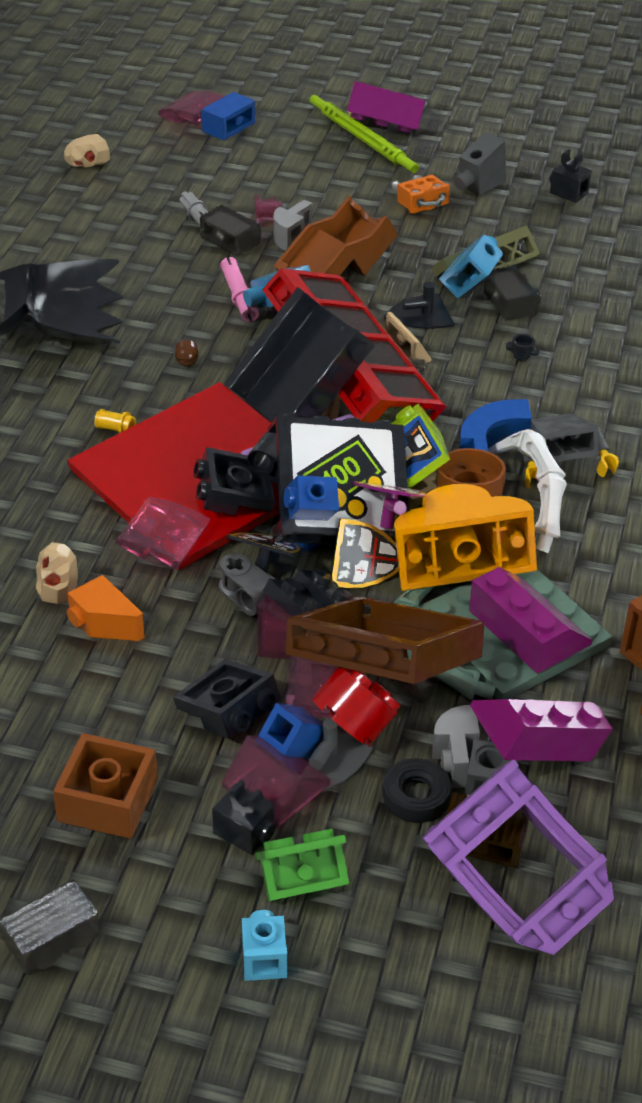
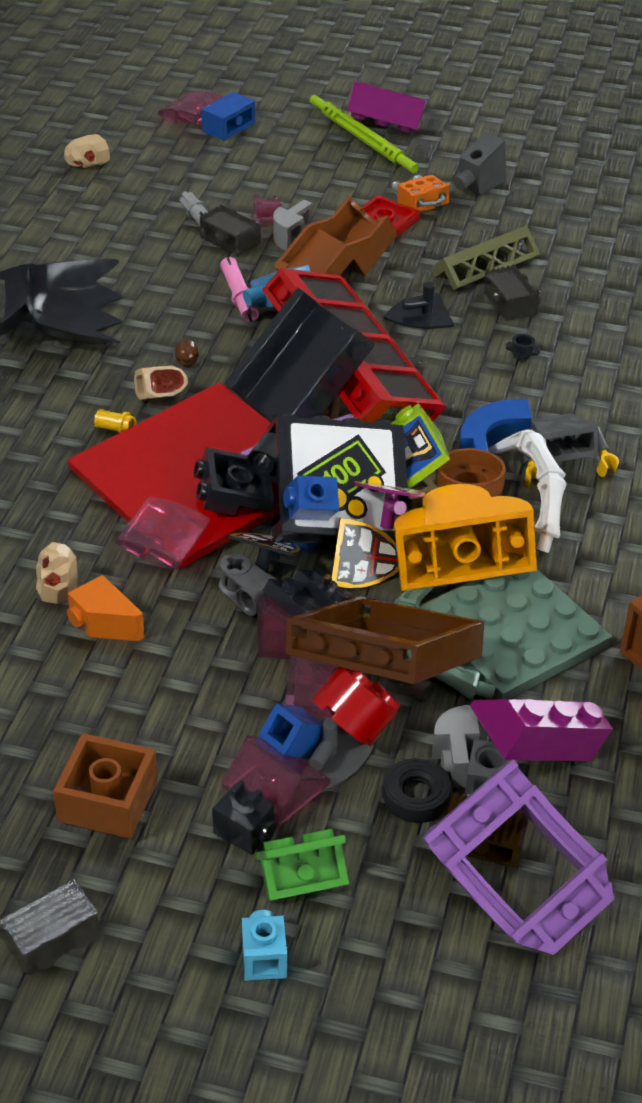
(159, 382): none -> rock
(229, 697): black plate -> none
(400, 215): none -> red tile
(405, 339): tan slope -> none
(481, 256): dark azure torso -> none
(525, 620): magenta slope -> none
(570, 179): black brick -> none

